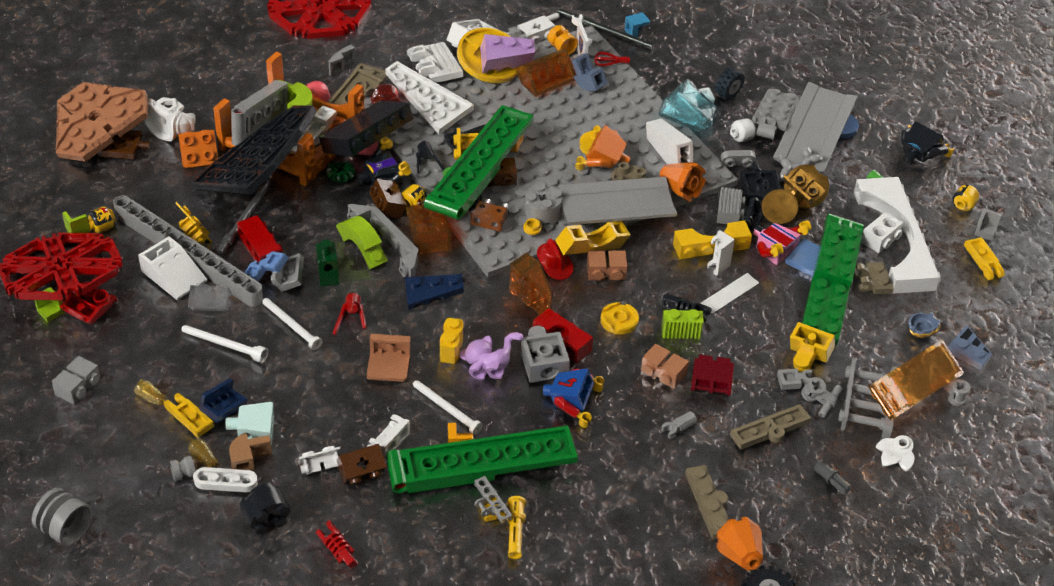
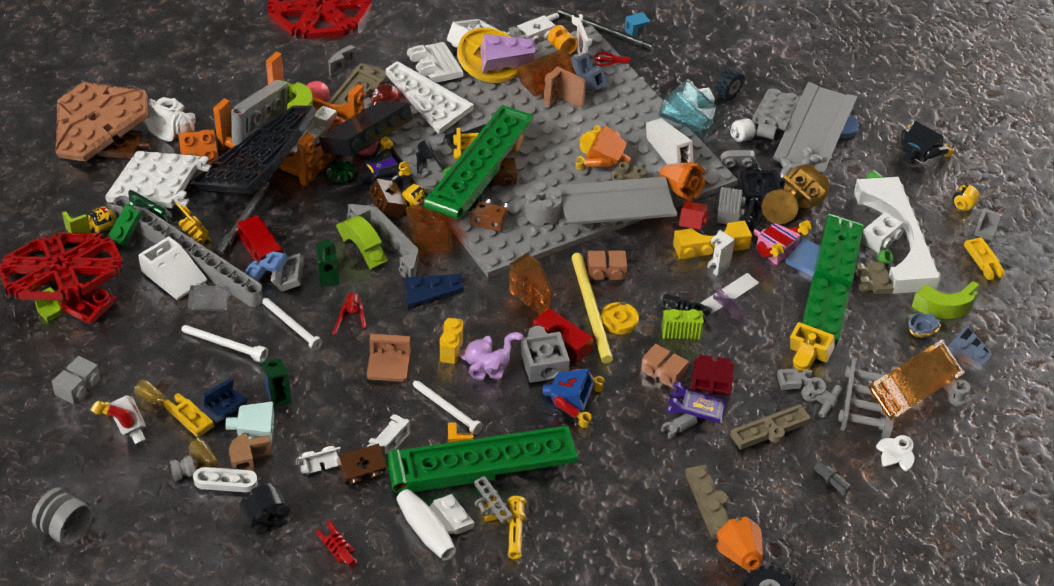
(125, 225): none -> green plate
(125, 415): none -> torso
(141, 201): none -> clear green slope
(158, 177): none -> white plate
(276, 374): none -> dark green torso
(435, 521): none -> white plate
(532, 226): yellow plate -> none
(553, 261): red piece -> none
(564, 85): none -> nougat bracket
(592, 309): none -> light yellow piece
(608, 237): yellow arch -> none
(693, 215): none -> red brick
(696, 403): none -> dark purple flag
(729, 304): none -> clear purple axle
(885, 256): none -> bright green hinge
(946, 305): none -> lime arch

